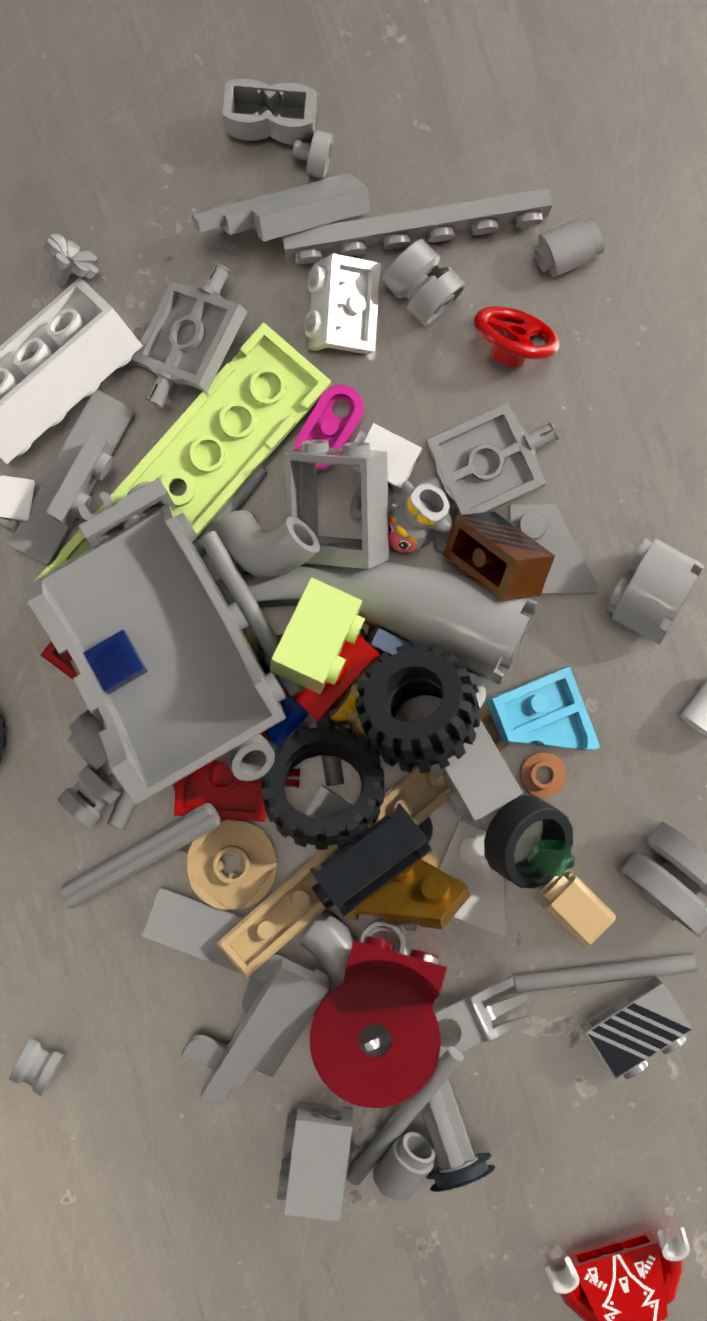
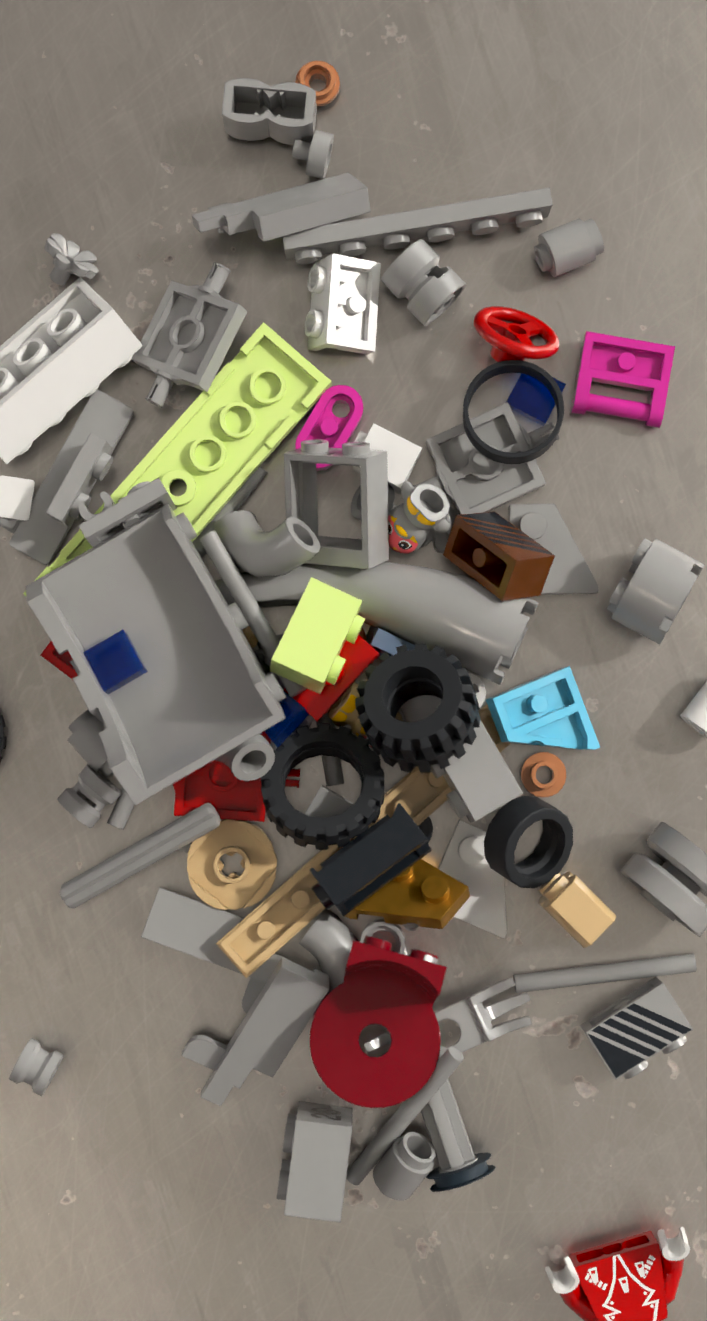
(322, 71): none -> nougat plate
(522, 367): none -> black tyre
(533, 398): none -> clear blue tile
(551, 857): clear green plate -> none
(623, 364): none -> dark pink plate

